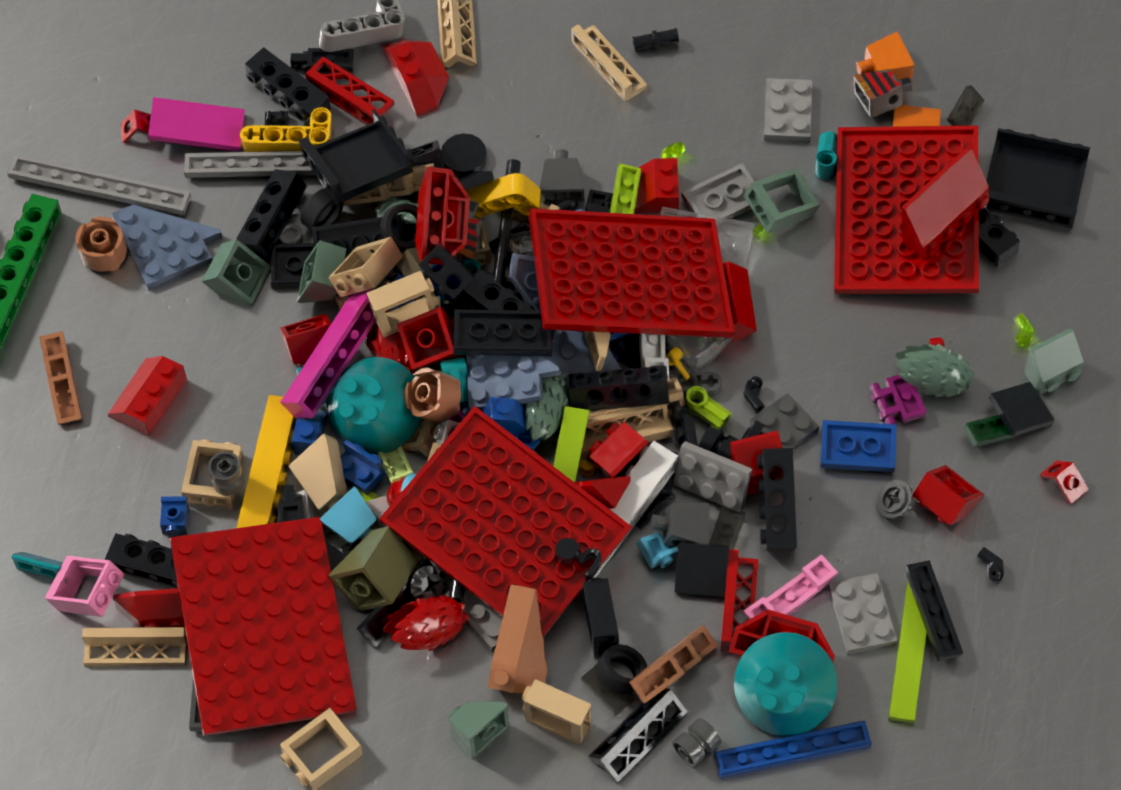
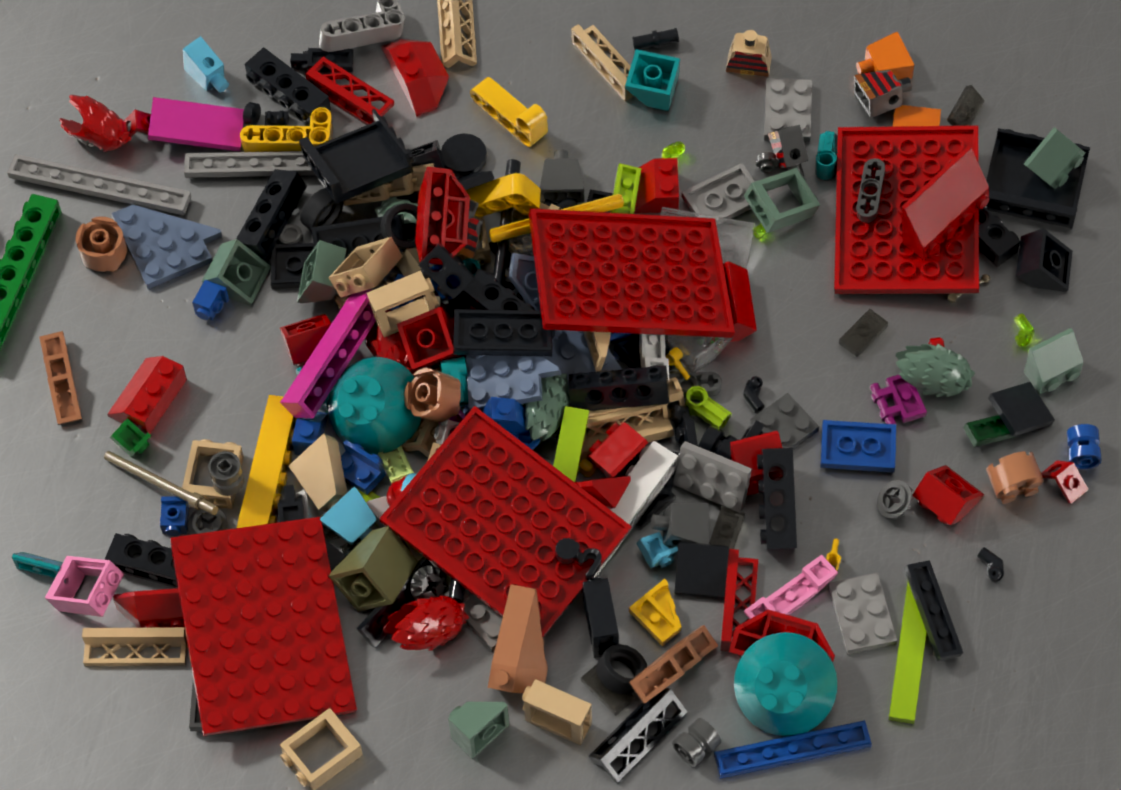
(100, 125): none -> red head
(130, 438): none -> green bracket
(194, 499): none -> dark tan bar
(196, 525): none -> dark grey gear
(204, 65): none -> medium azure torso
(209, 300): none -> blue brick
(251, 113): none -> black tile
(523, 227): none -> yellow axle
(525, 124): none -> yellow beam
(653, 78): none -> teal slope
(657, 613): none -> yellow wing
(749, 54): none -> torso
(767, 161): none -> dark grey plate
(786, 141): none -> dark grey torso
(833, 556): none -> yellow hand
(863, 332): none -> clear smoke plate
(874, 199): none -> dark grey beam
(952, 297): none -> dark tan hinge
(1015, 476): none -> nougat brick
(1044, 261): none -> black slope
(1055, 158): none -> sand green slope
(1083, 446): none -> blue wheel

